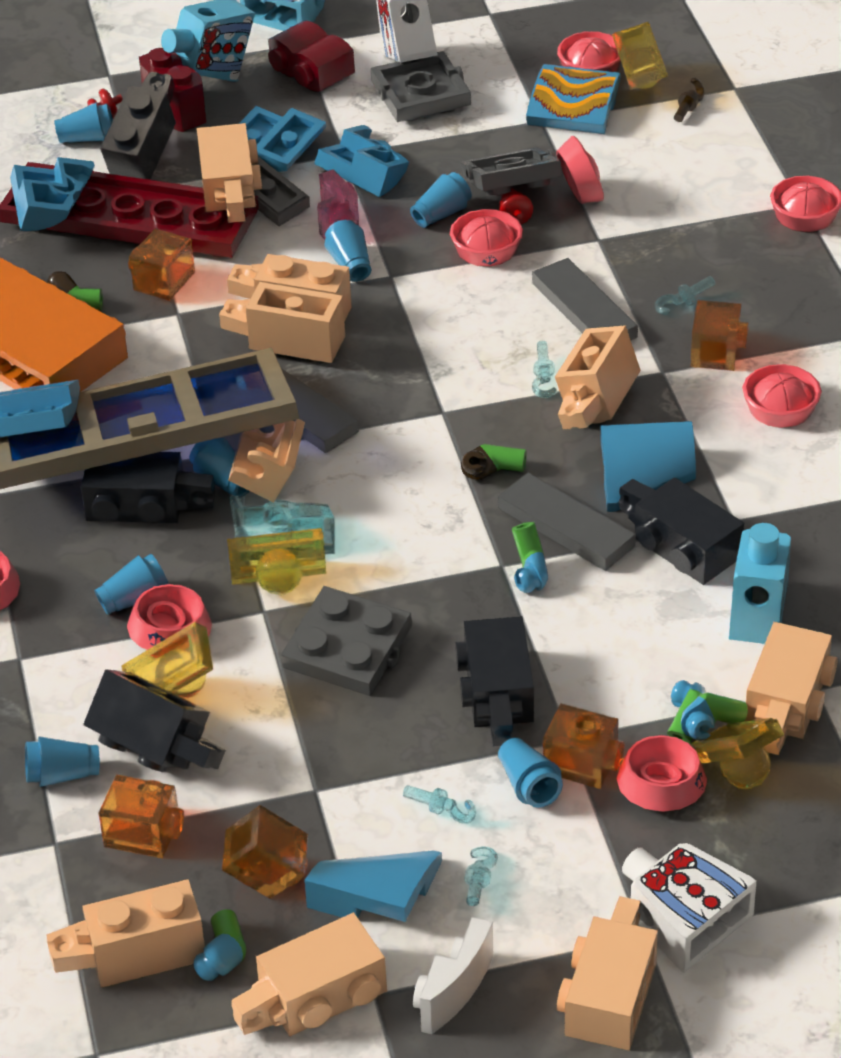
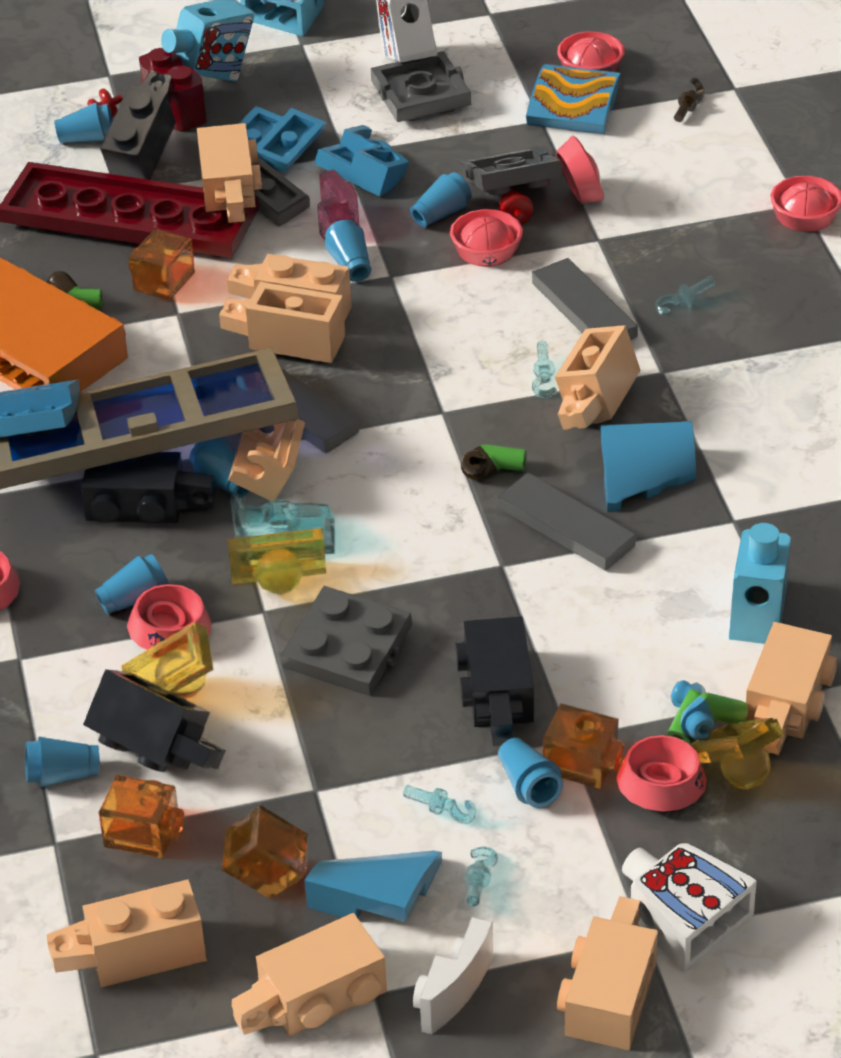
(47, 195): dark azure slope -> none
(224, 950): dark azure arm -> none
(311, 56): dark red brick -> none
(534, 570): arm -> none
(640, 56): clear yellow tile -> none
(683, 527): black hinge -> none
(717, 335): clear orange brick -> none
(781, 395): coral hat -> none

